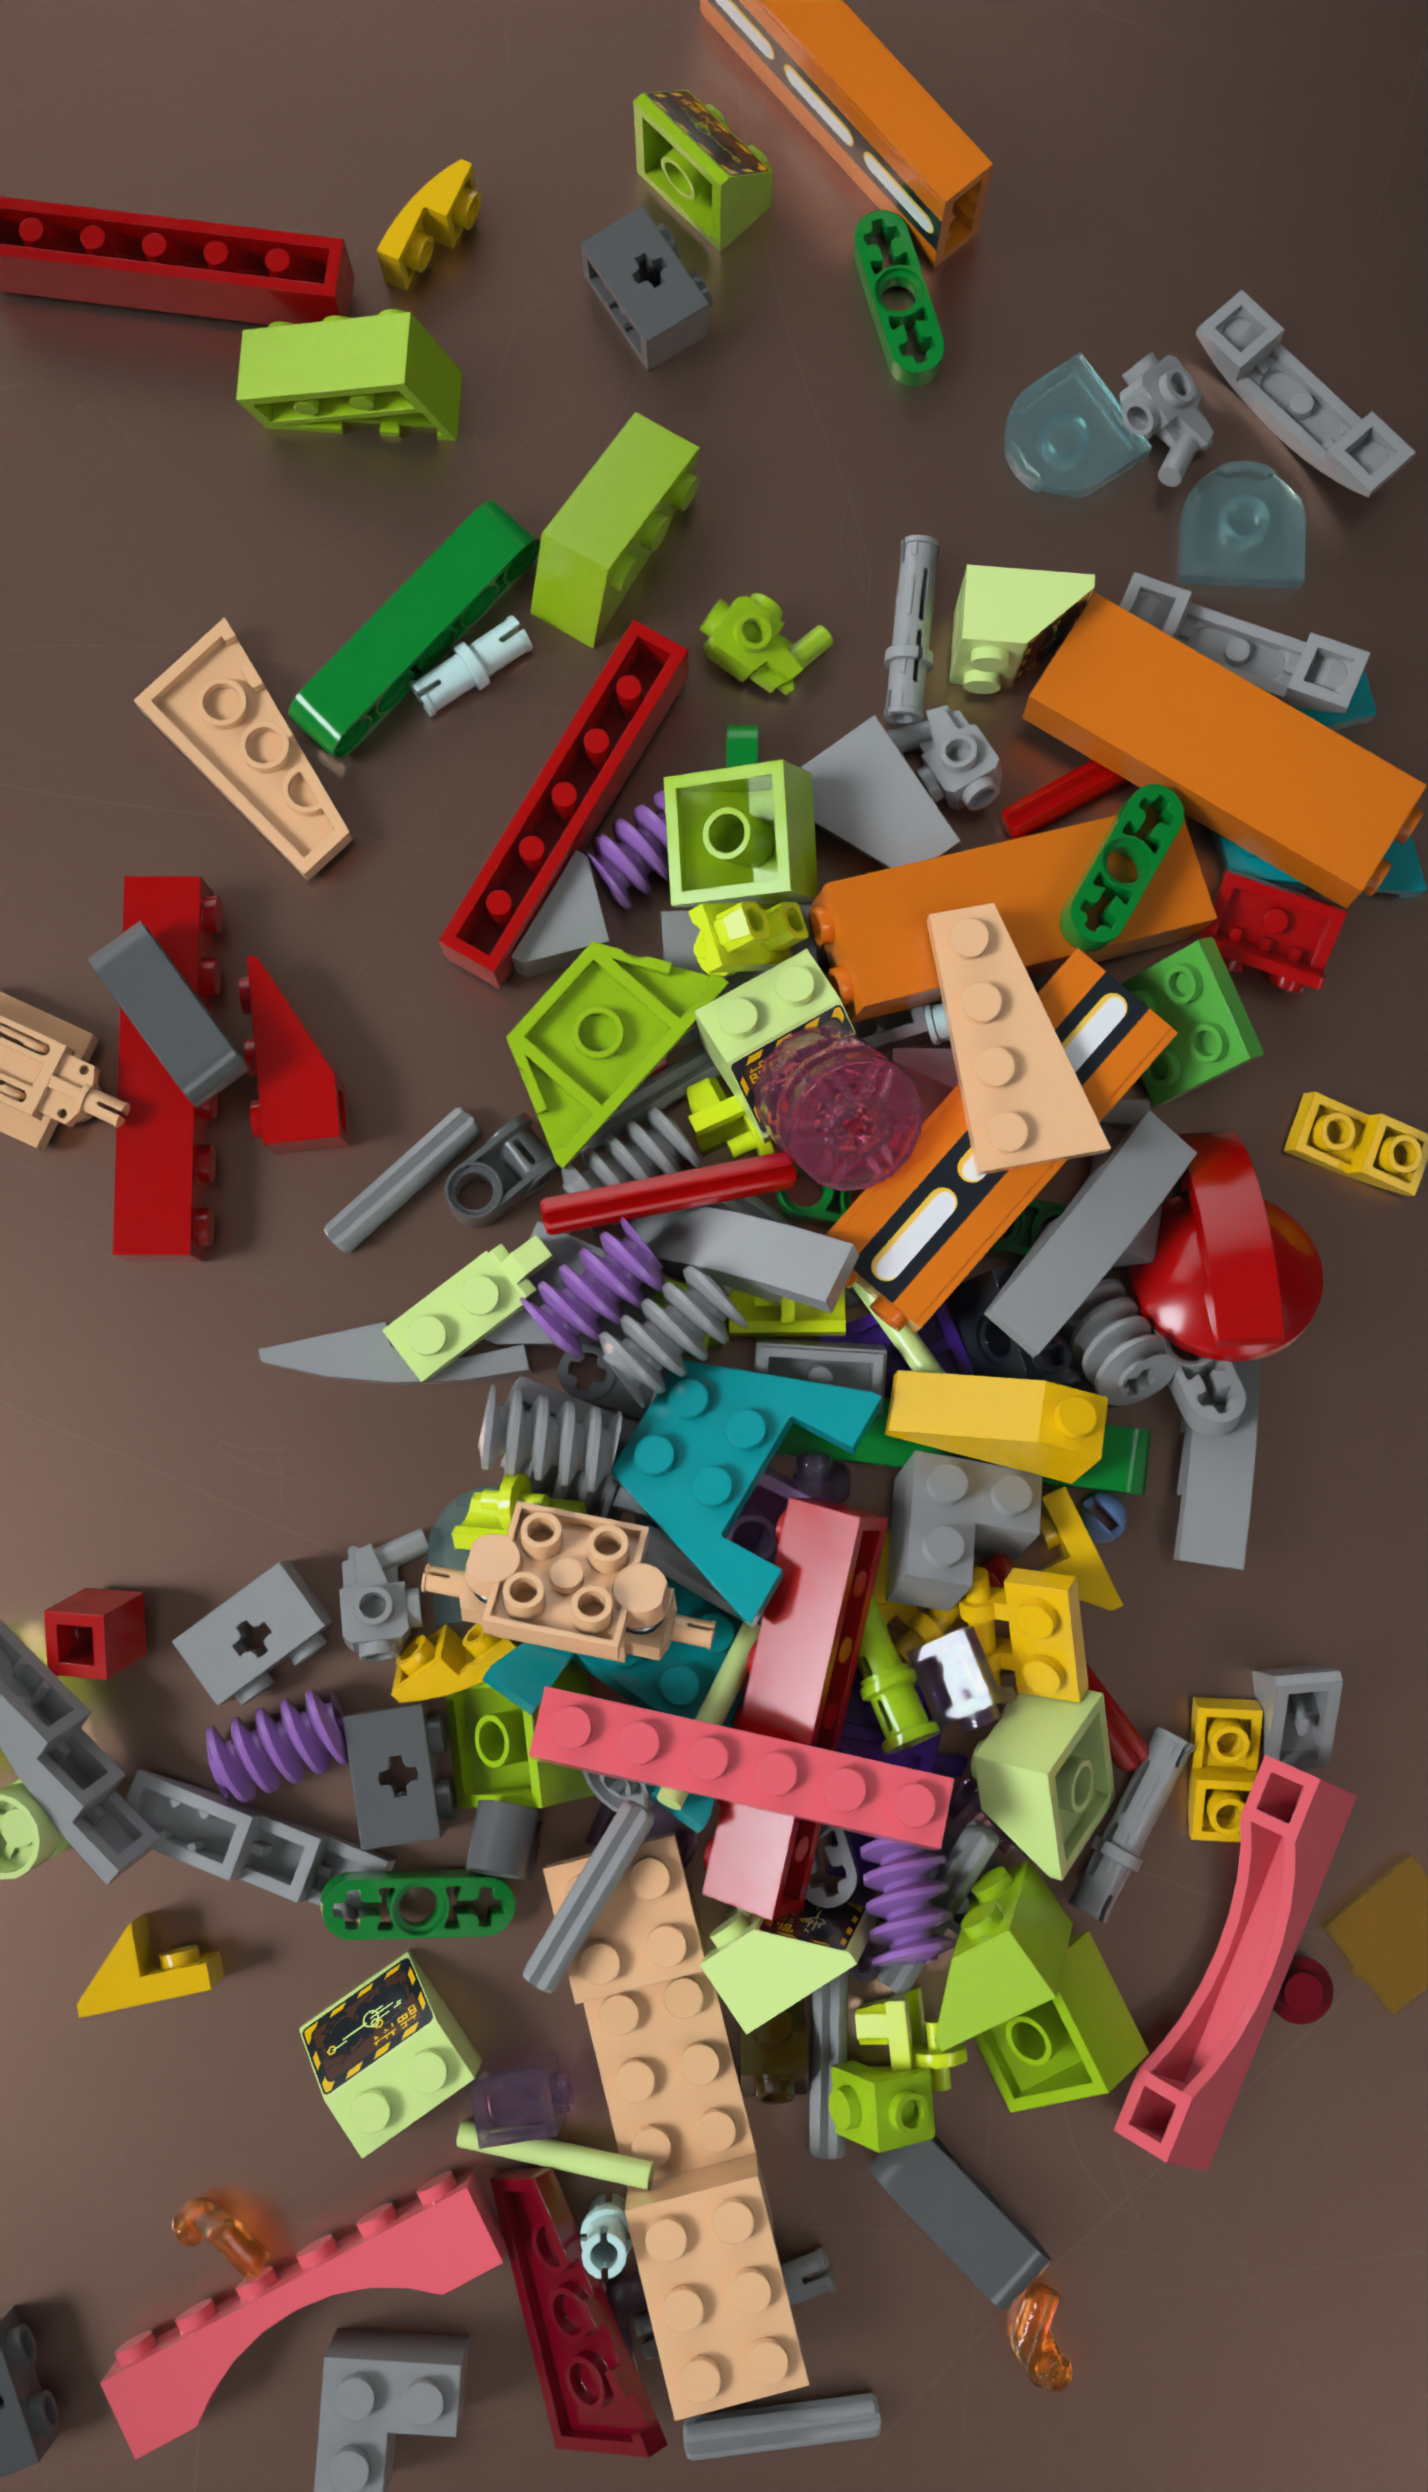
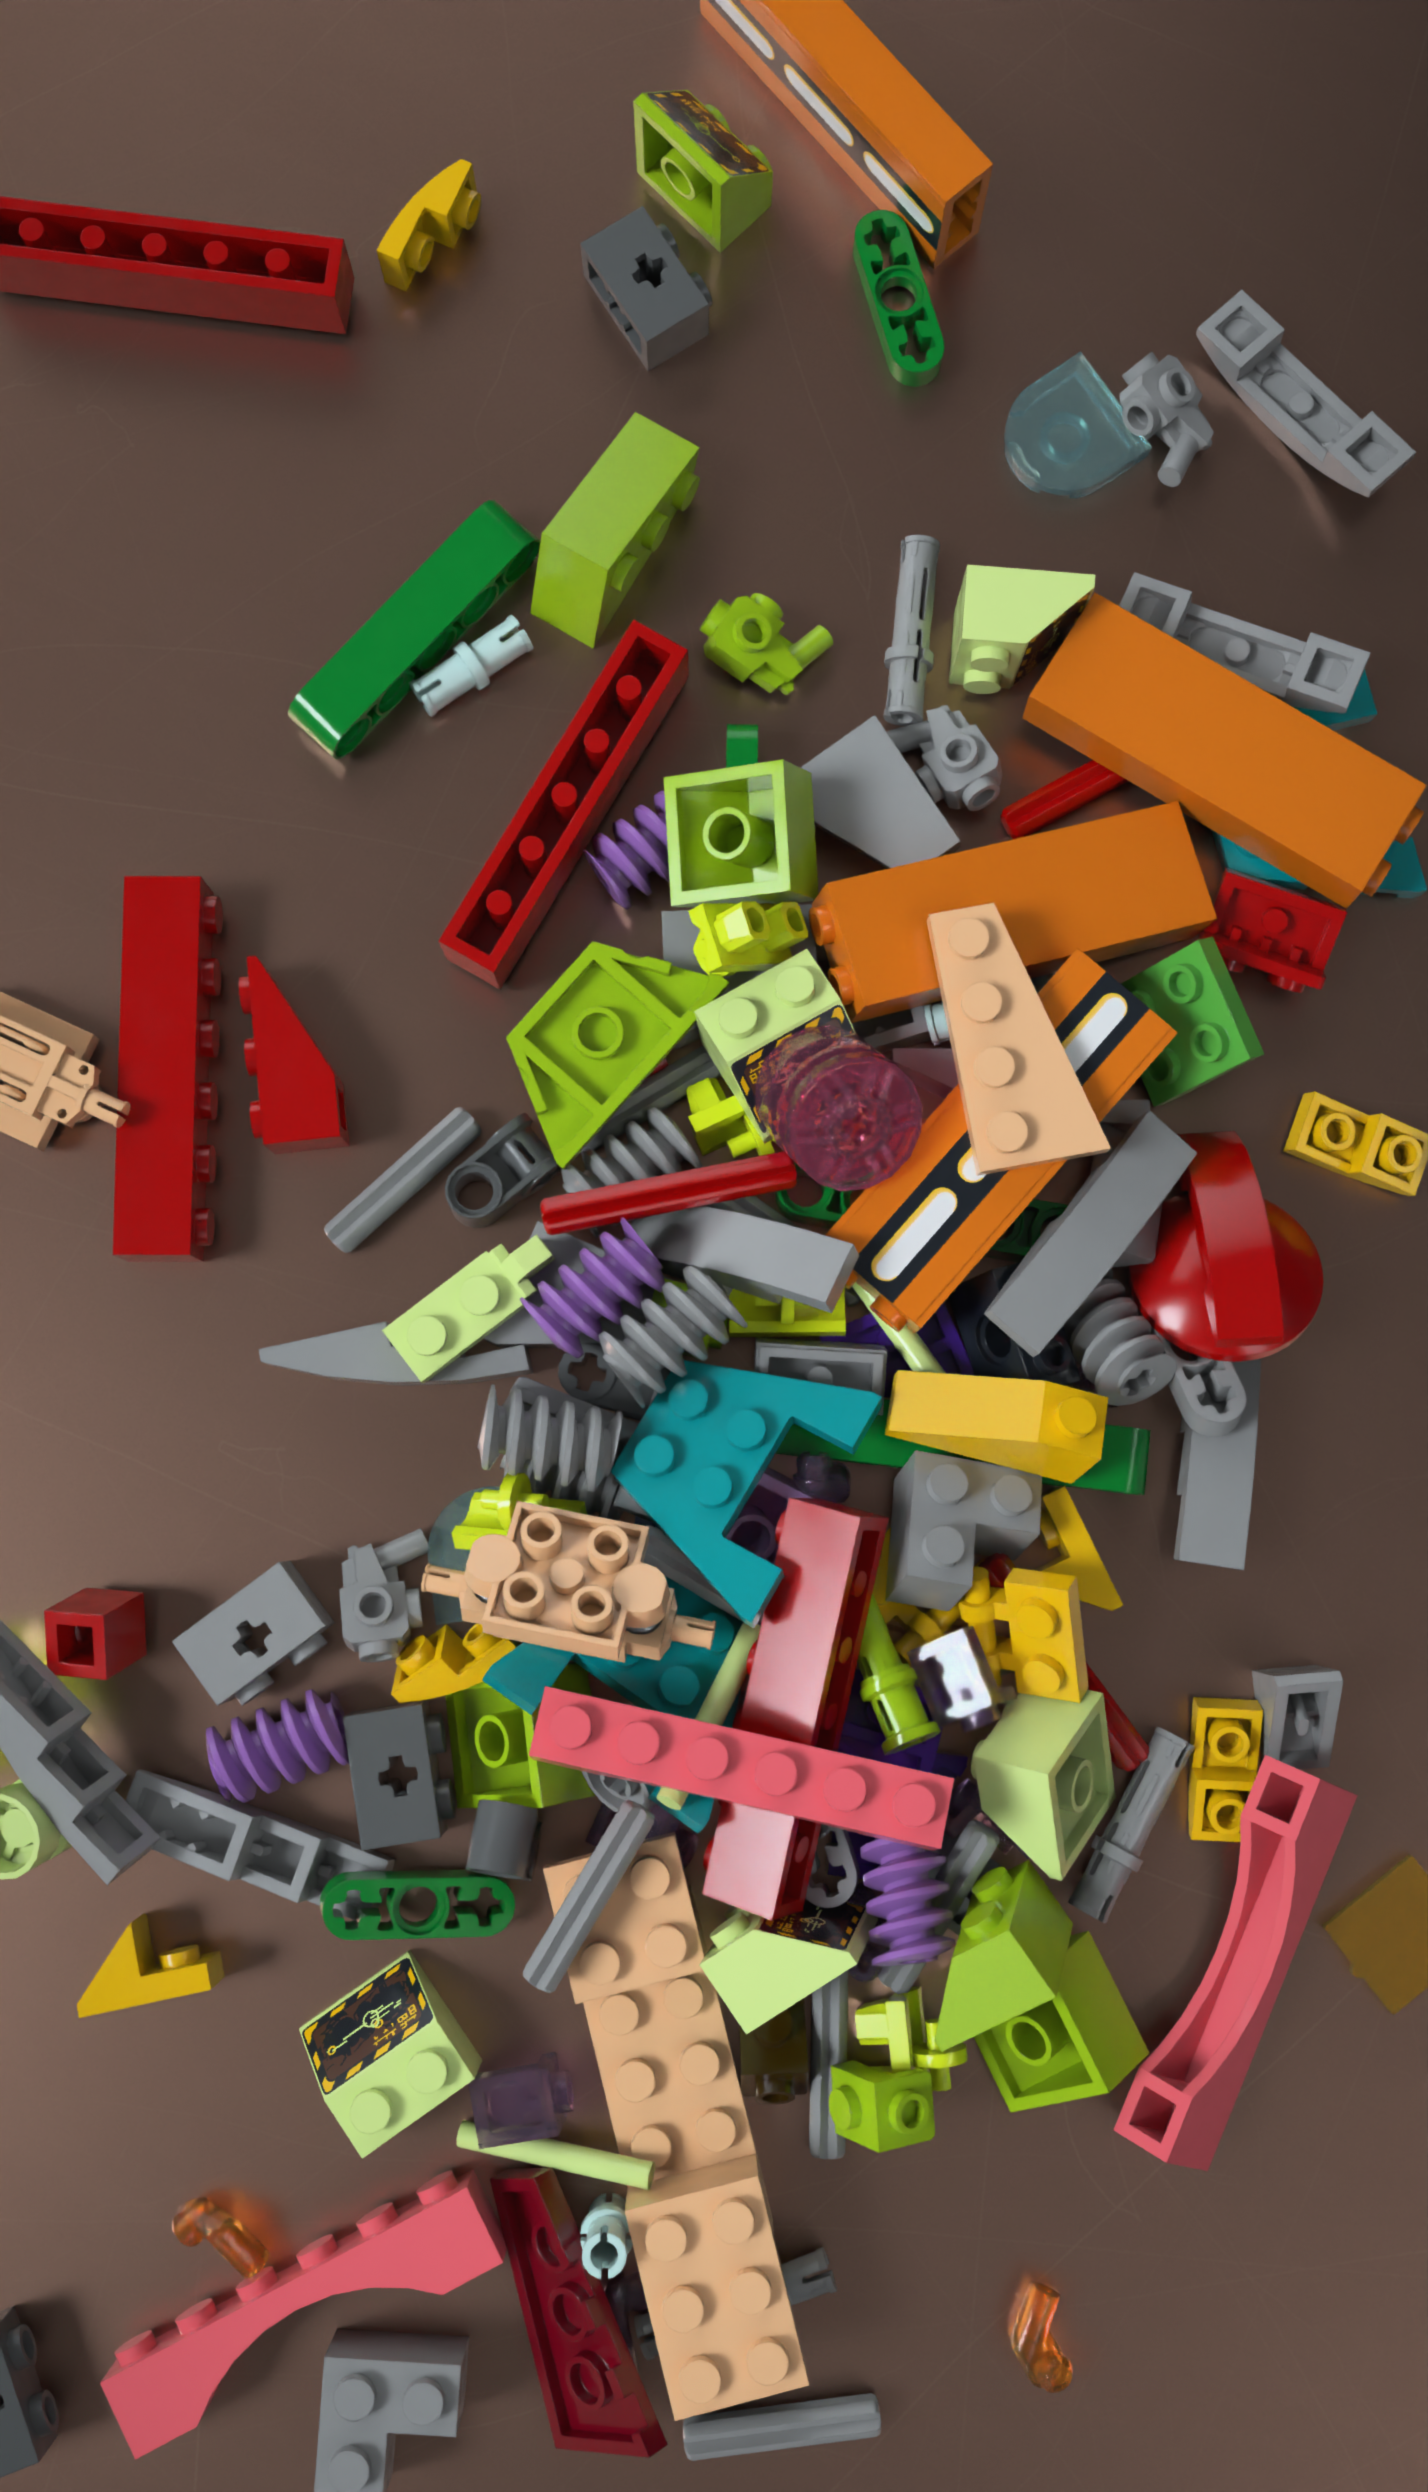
(168, 1014): dark grey beam -> none
(237, 737): light nougat wing -> none
(350, 372): lime wedge -> none
(564, 923): light grey slope -> none
(963, 2218): dark grey beam -> none
(1112, 1506): medium blue hinge -> none
(1145, 854): green beam -> none
(1242, 530): clear light blue tile -> none
(1304, 1992): dark red plate -> none

